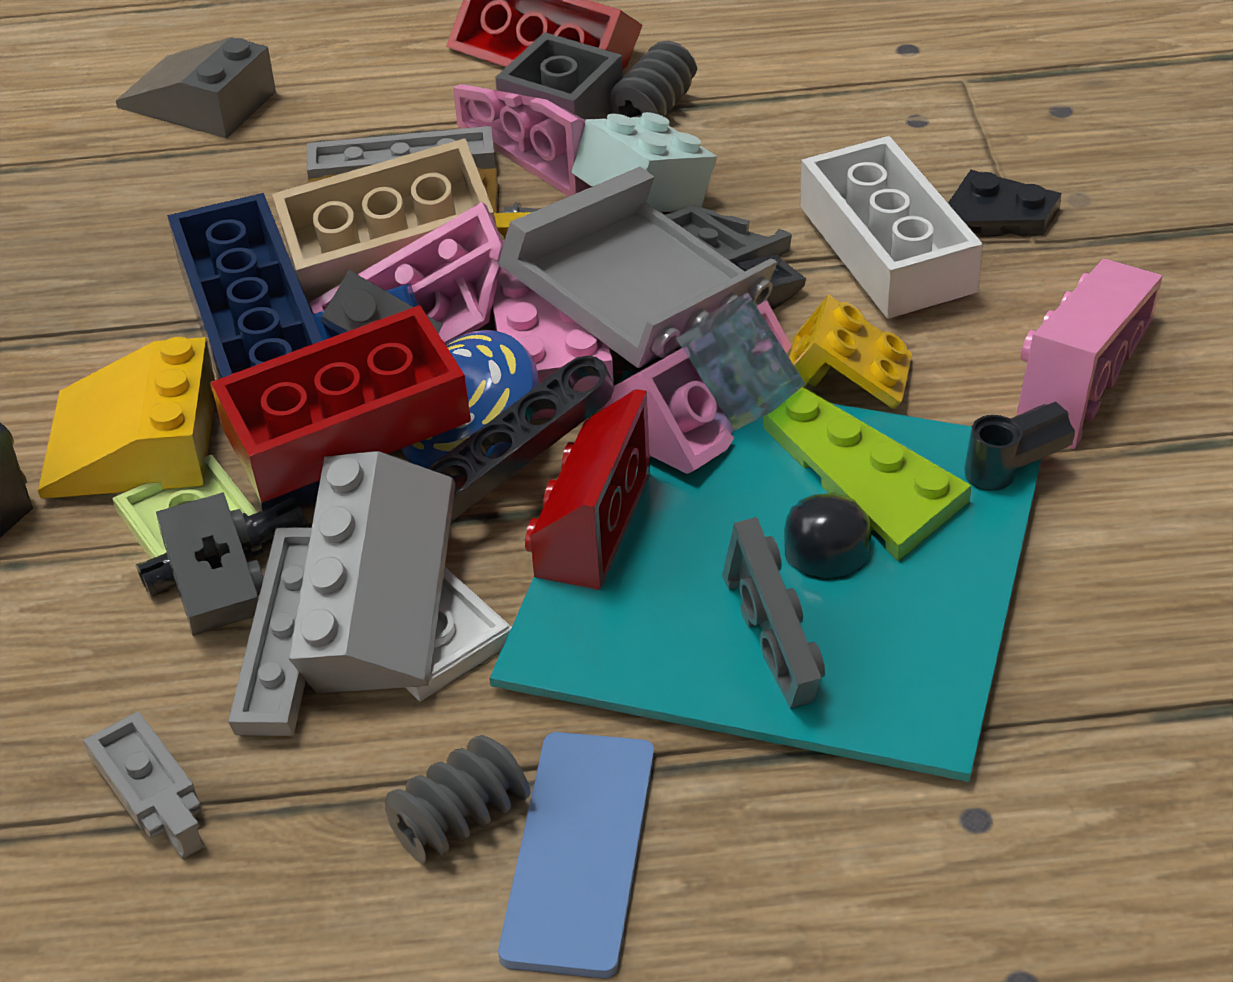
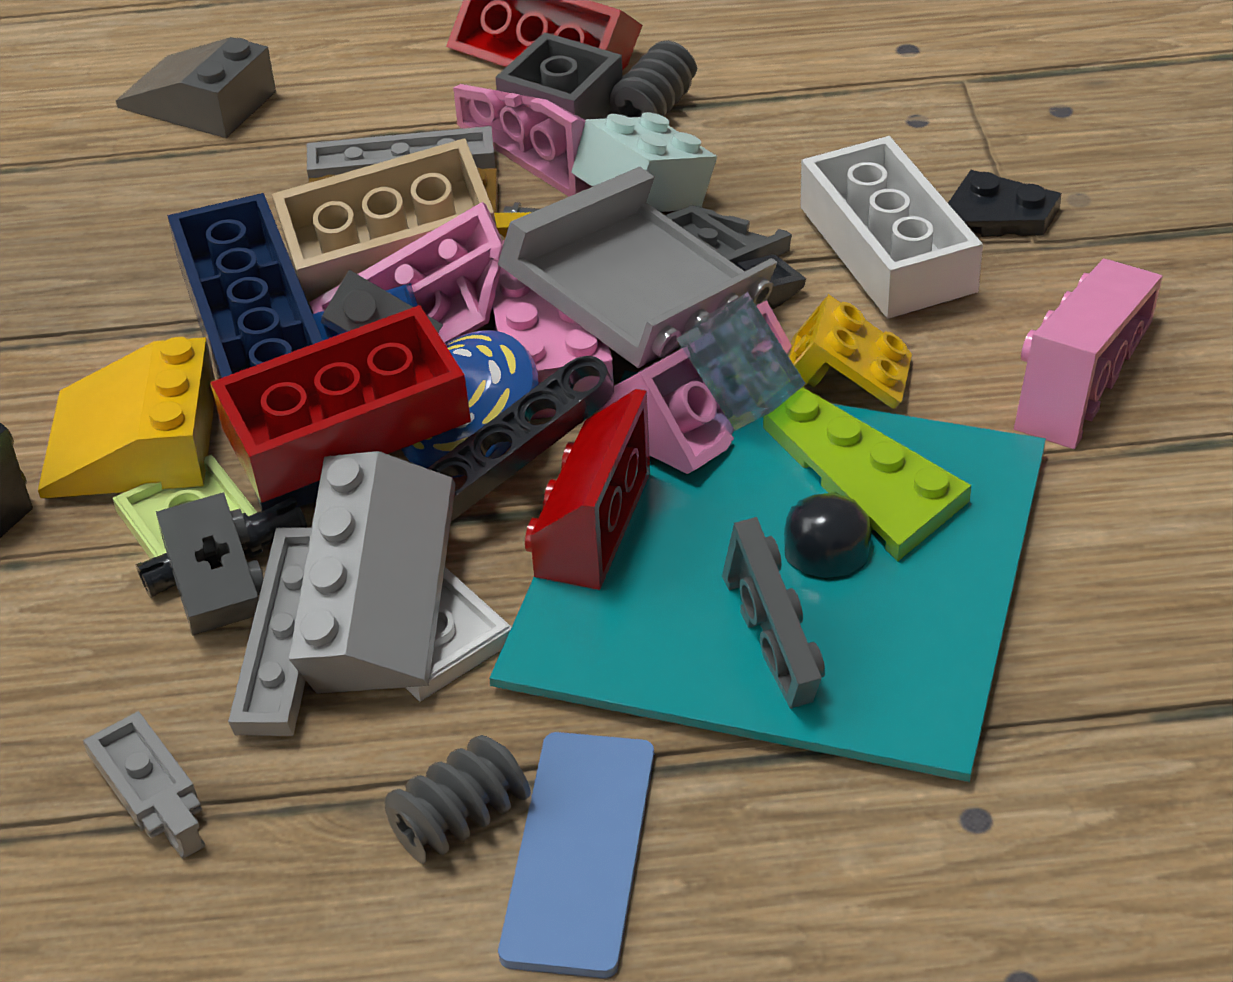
(1004, 444): black piece -> none

